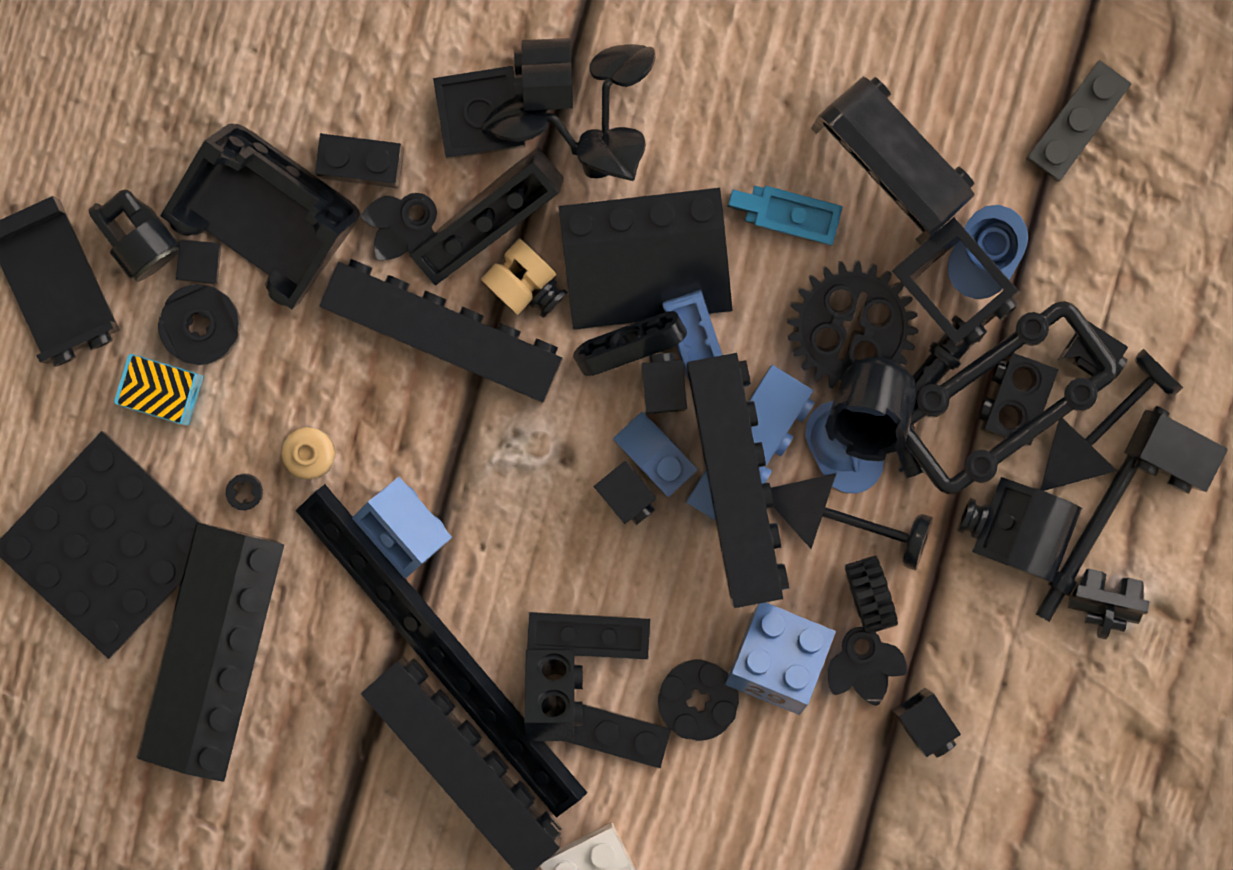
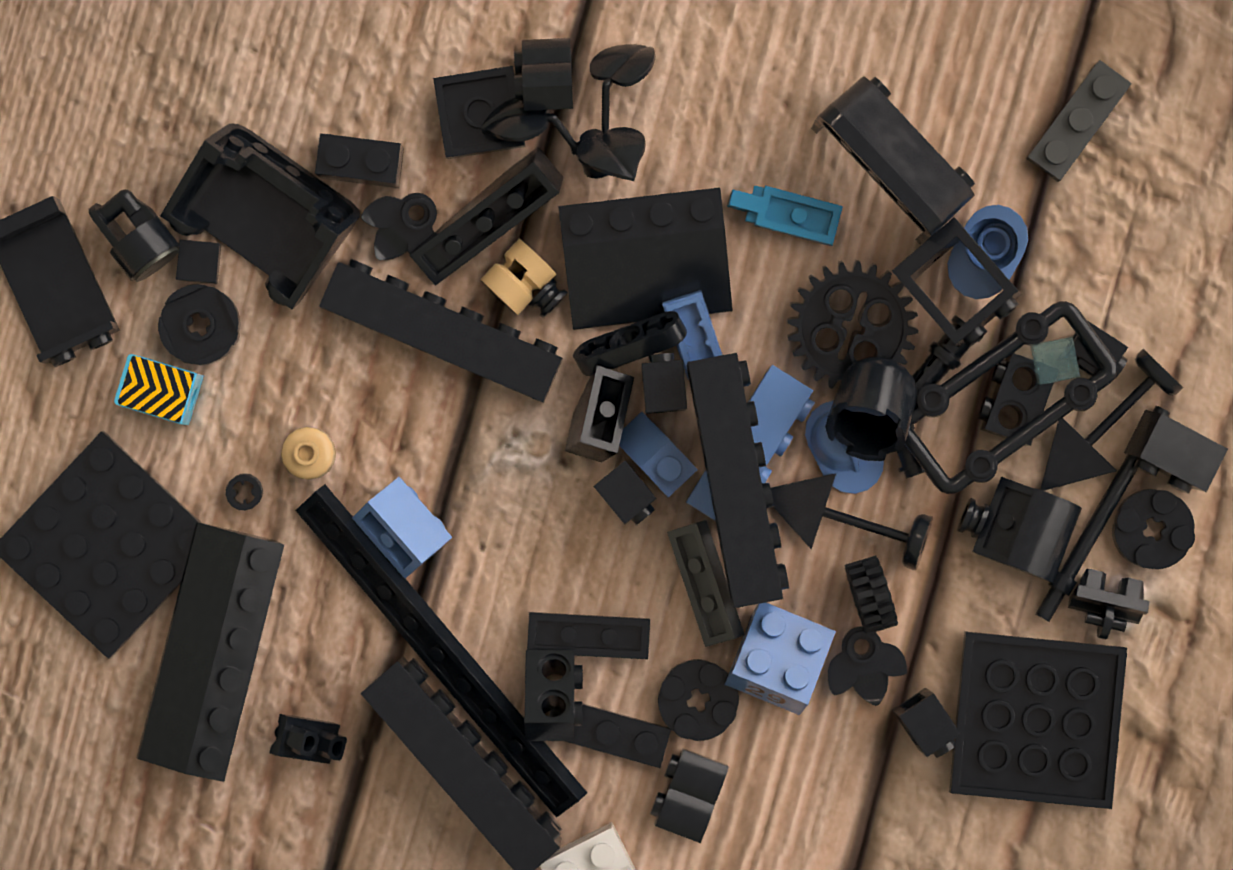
(308, 739): none -> black hips
(600, 415): none -> black slope
(690, 794): none -> black brick
(705, 583): none -> dark grey plate
(1038, 720): none -> black plate
(1055, 361): none -> clear light blue tile
(1175, 536): none -> black plate

